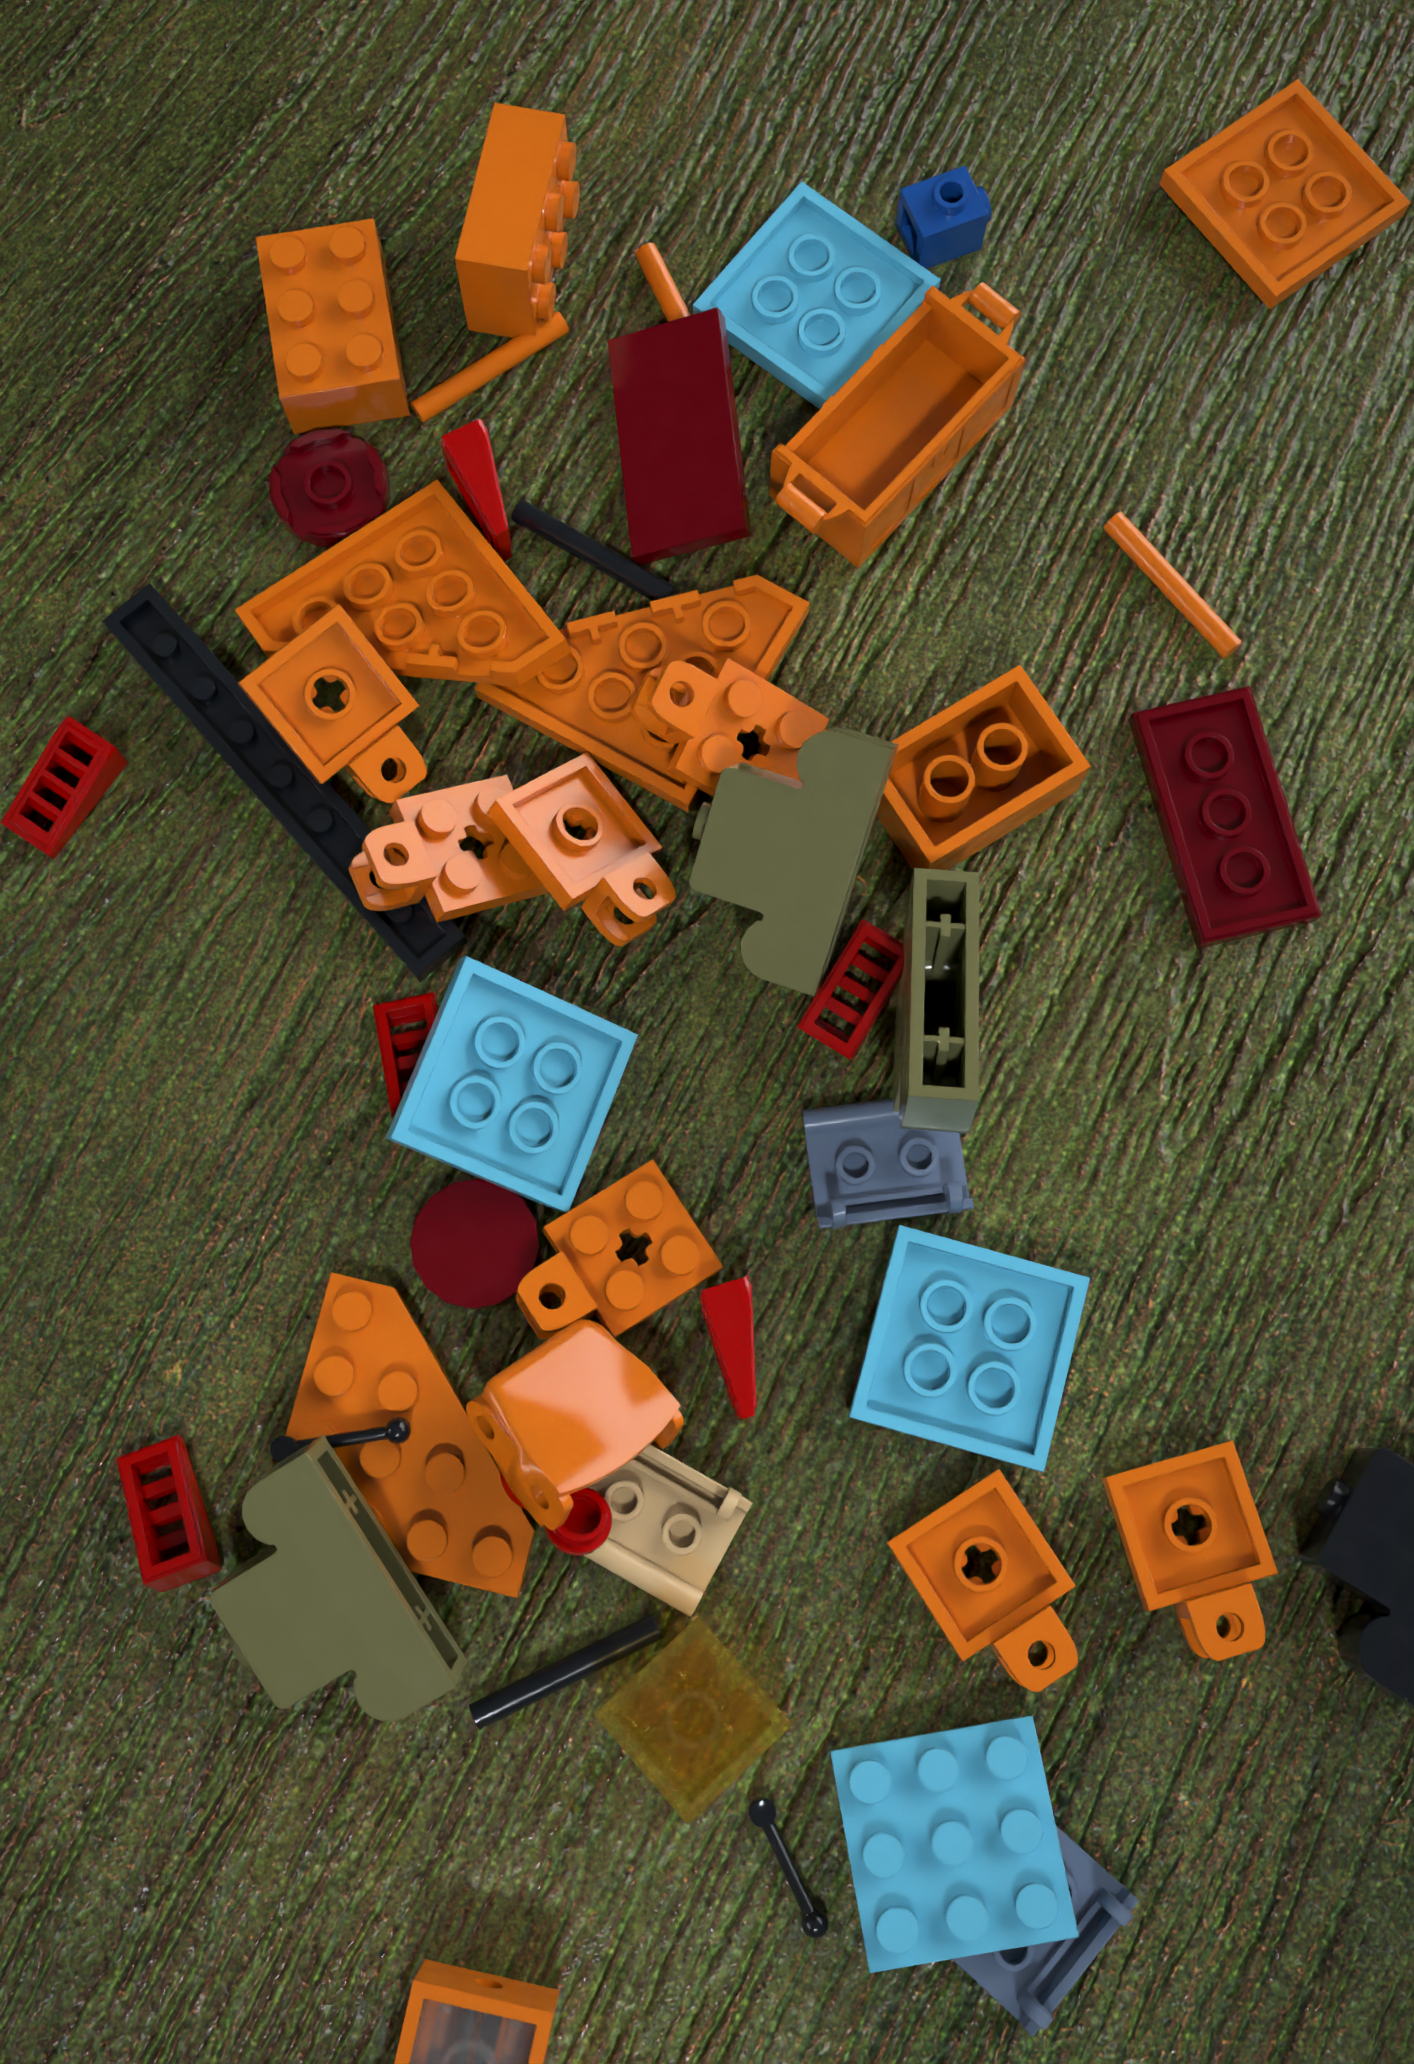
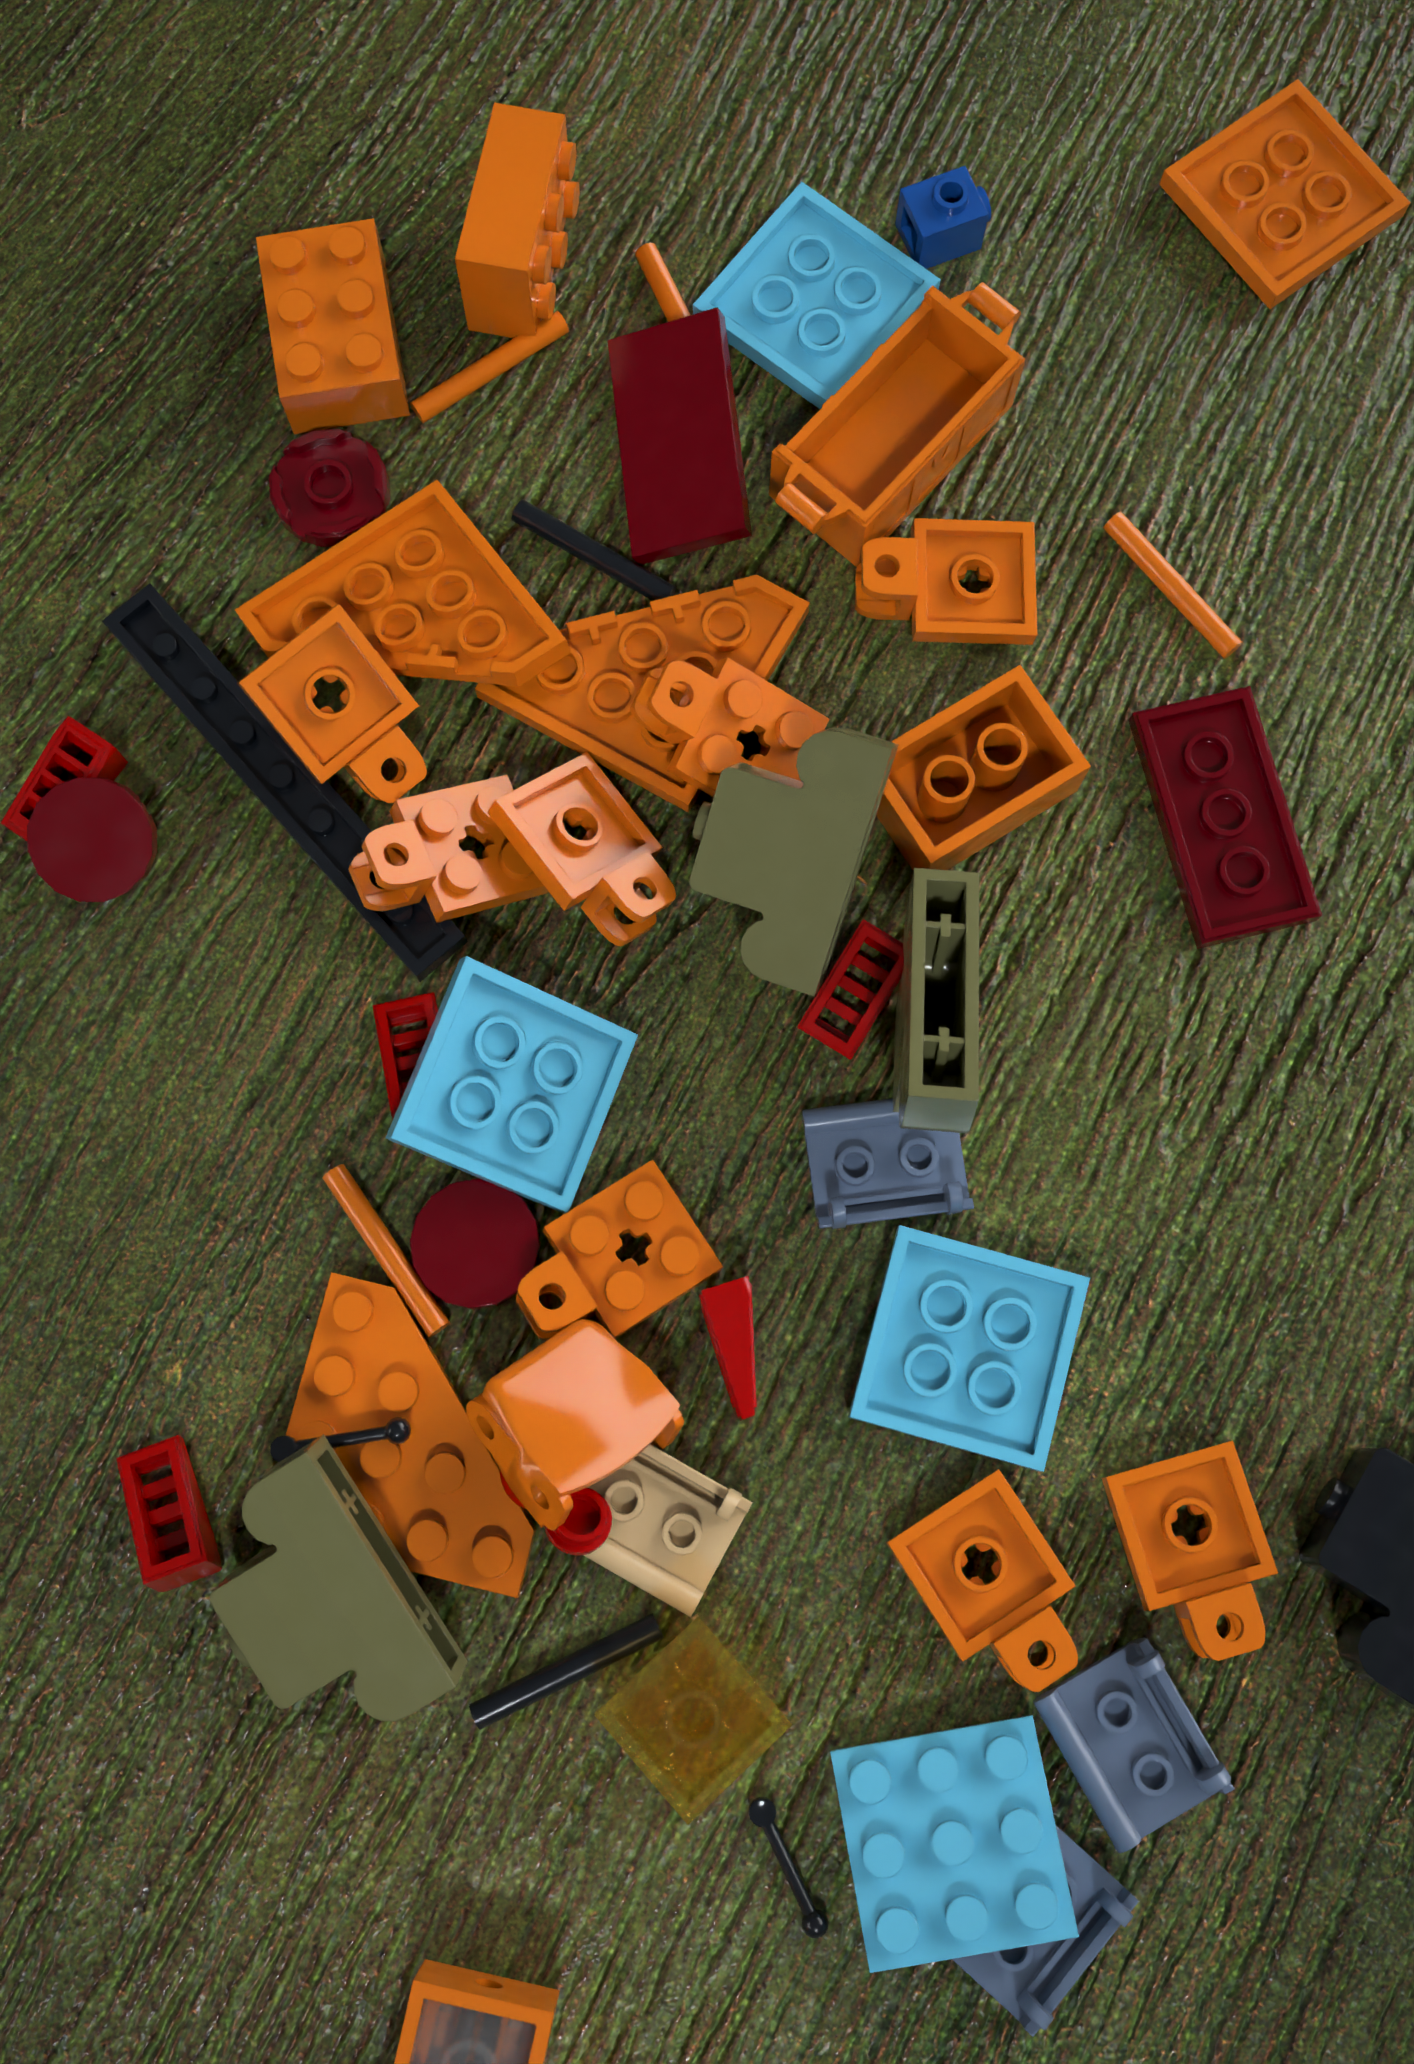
(91, 839): none -> dark red tile
(386, 1250): none -> orange bar
(473, 470): red slope -> none
(924, 576): none -> orange plate
(1132, 1743): none -> sand blue piece

